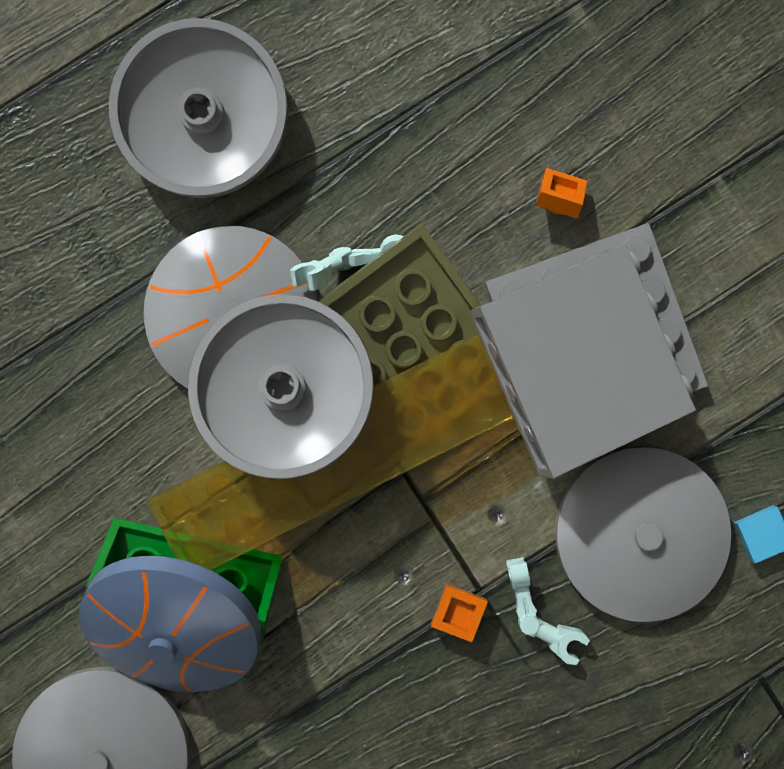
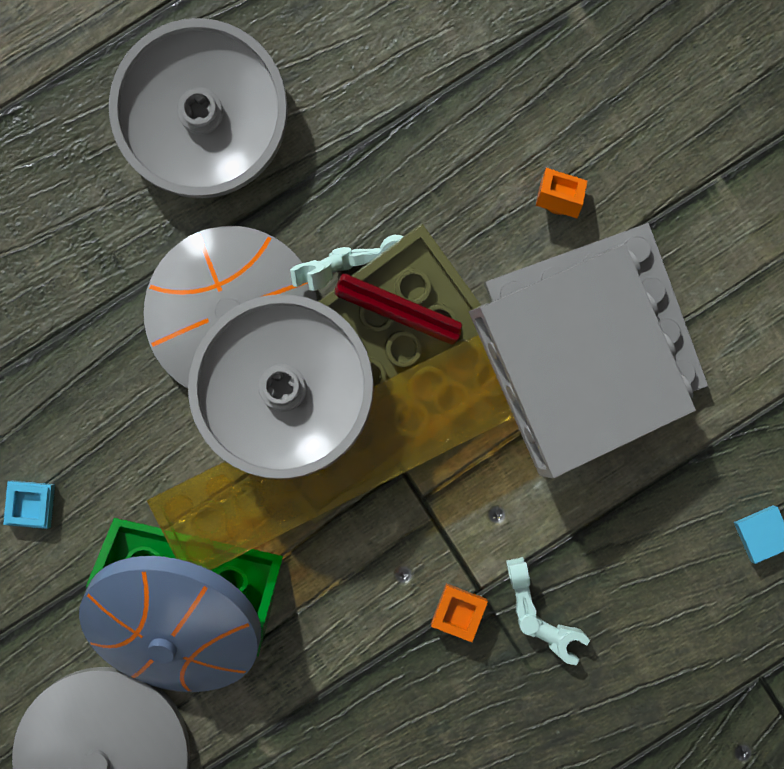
(29, 504): none -> medium azure tile
(398, 309): none -> dark red axle
(643, 534): light grey dish -> none

